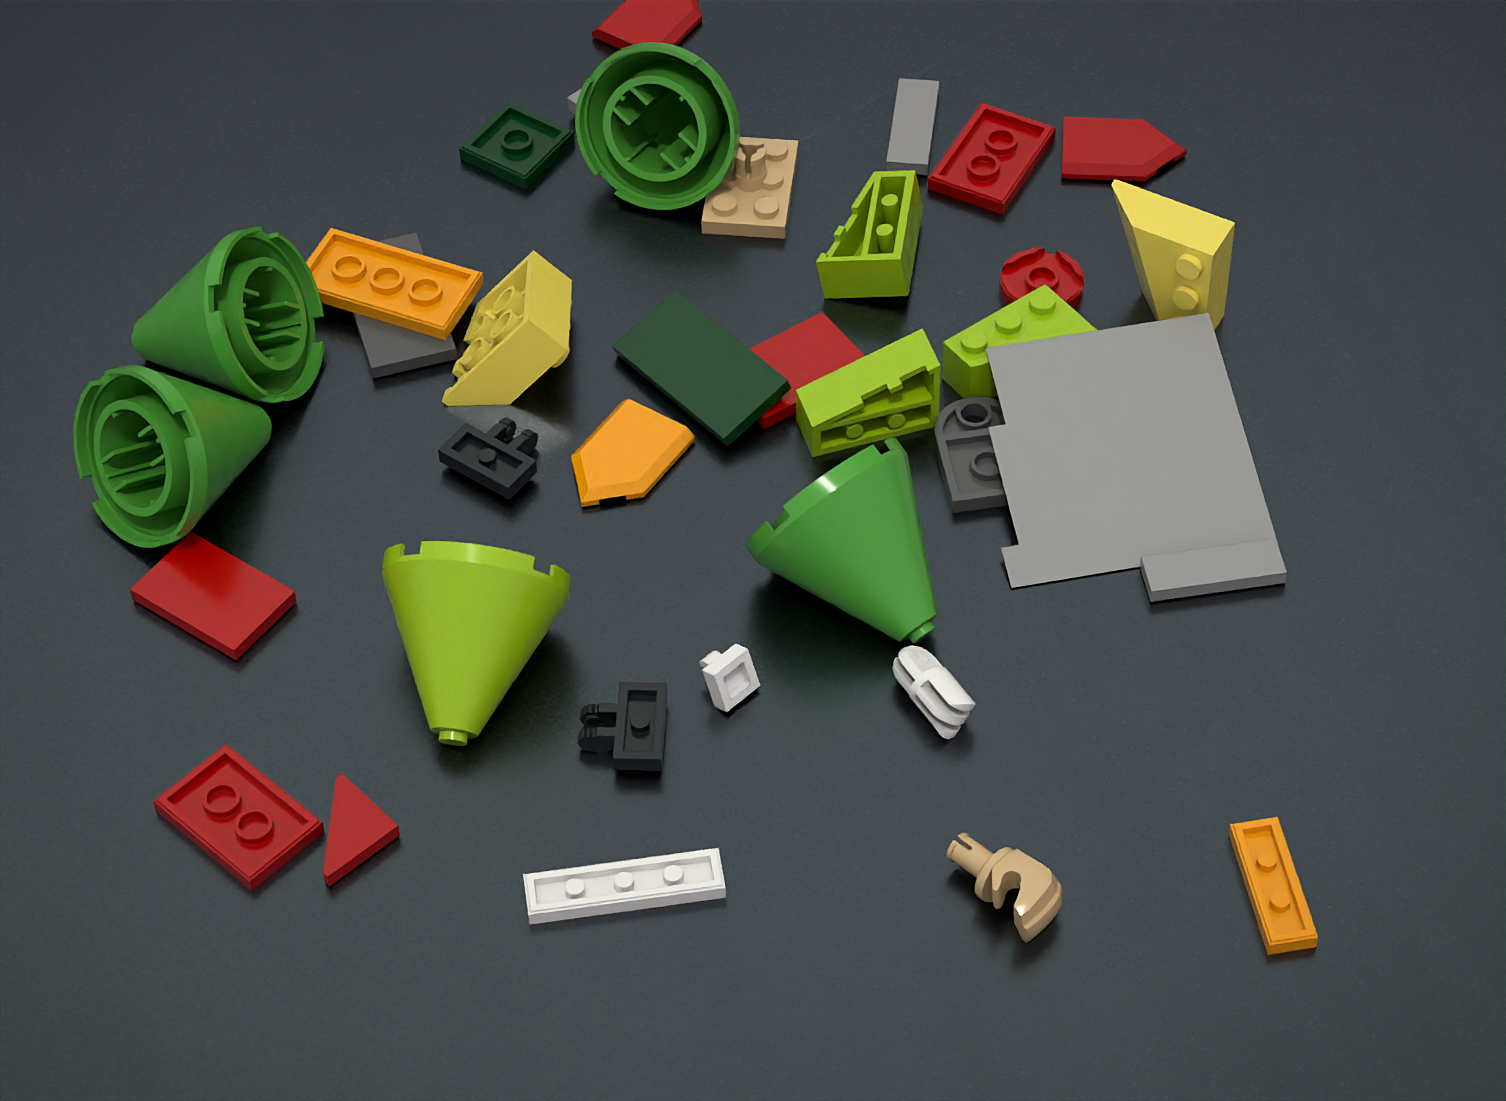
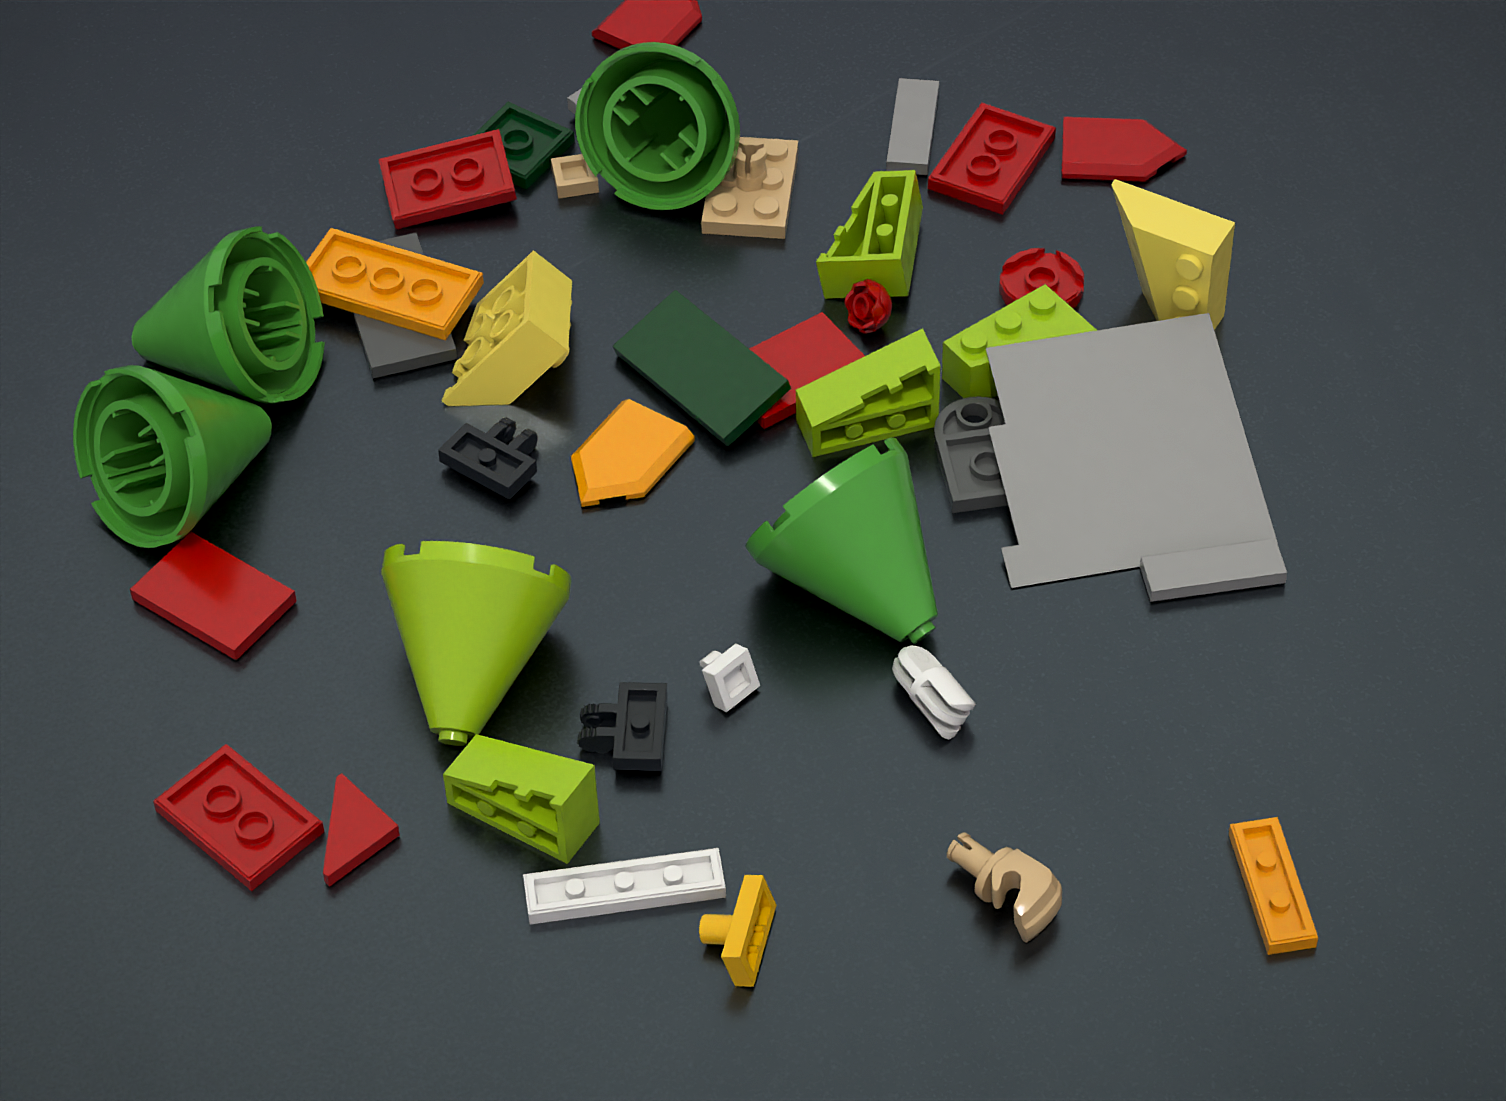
(447, 179): none -> red tile
(526, 794): none -> lime wedge
(573, 176): none -> tan tile
(743, 932): none -> yellow tile
(868, 306): none -> red plate

